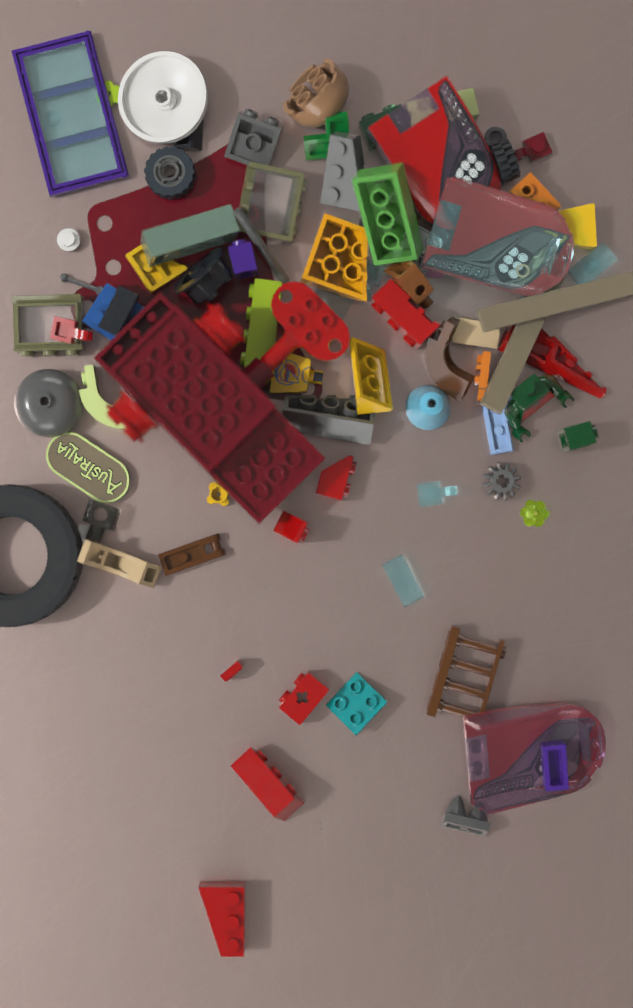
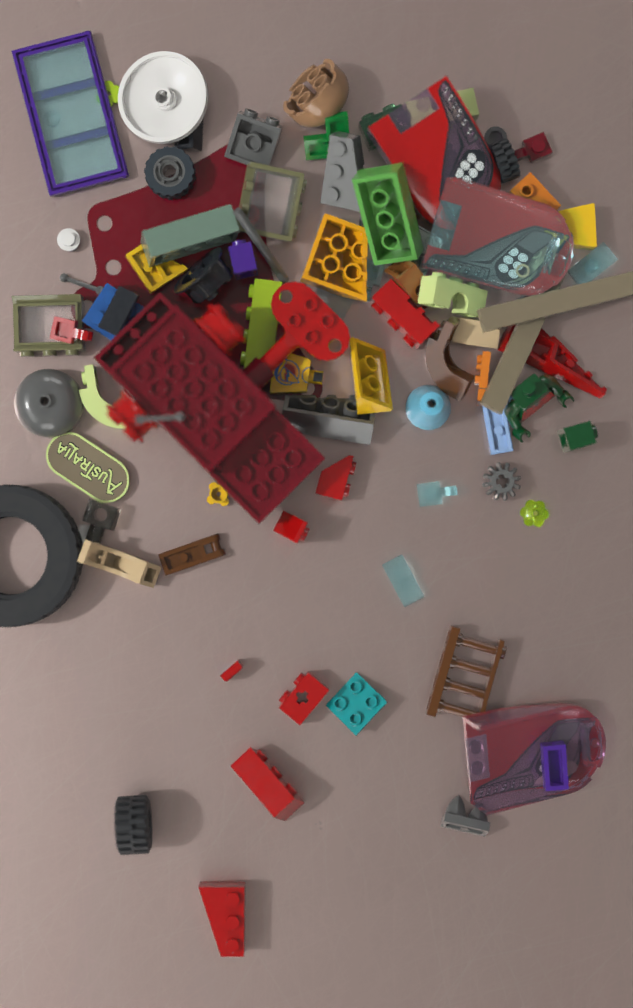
(133, 824): none -> black tyre
(139, 419): none -> dark grey hinge
(438, 291): none -> yellowish green arch

